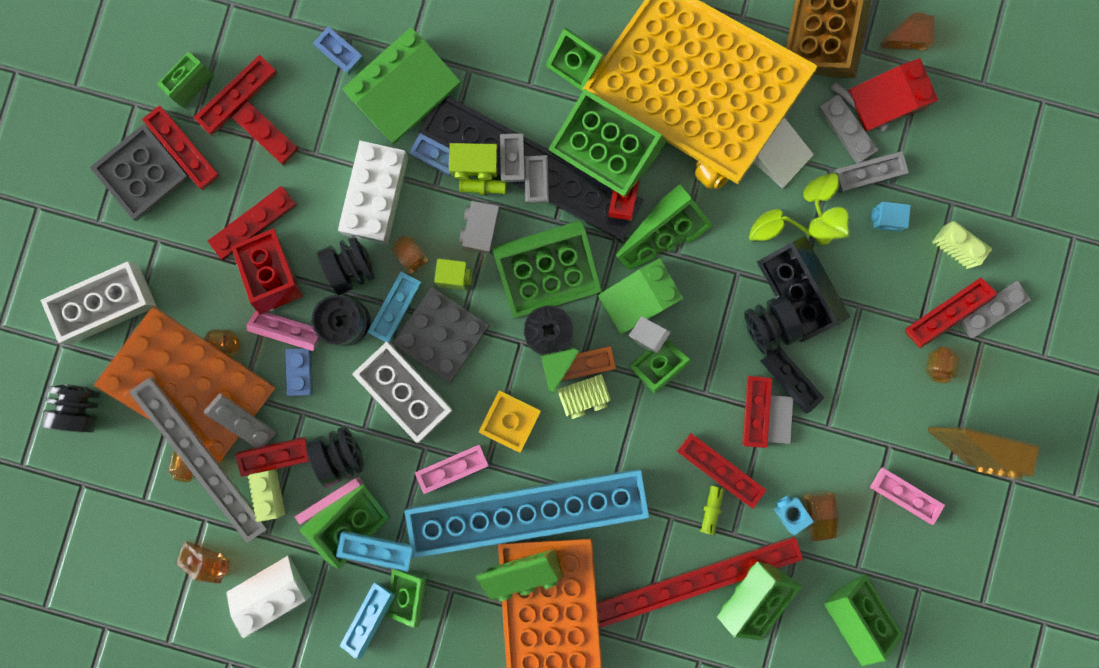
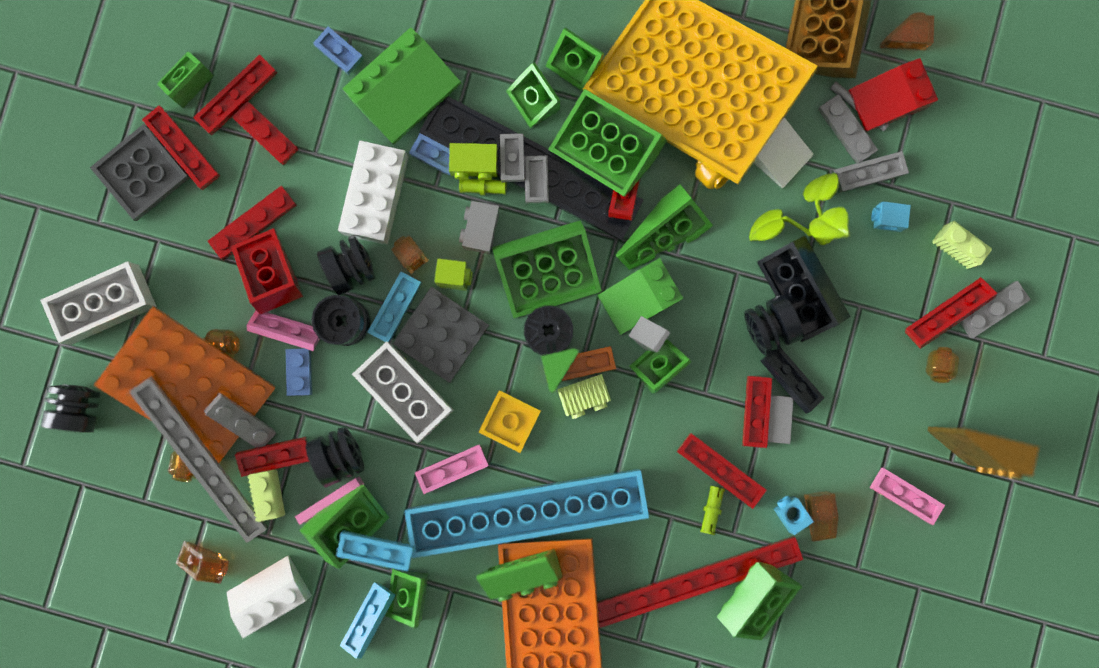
(533, 96): none -> bright green slope
(864, 621): bright green slope -> none

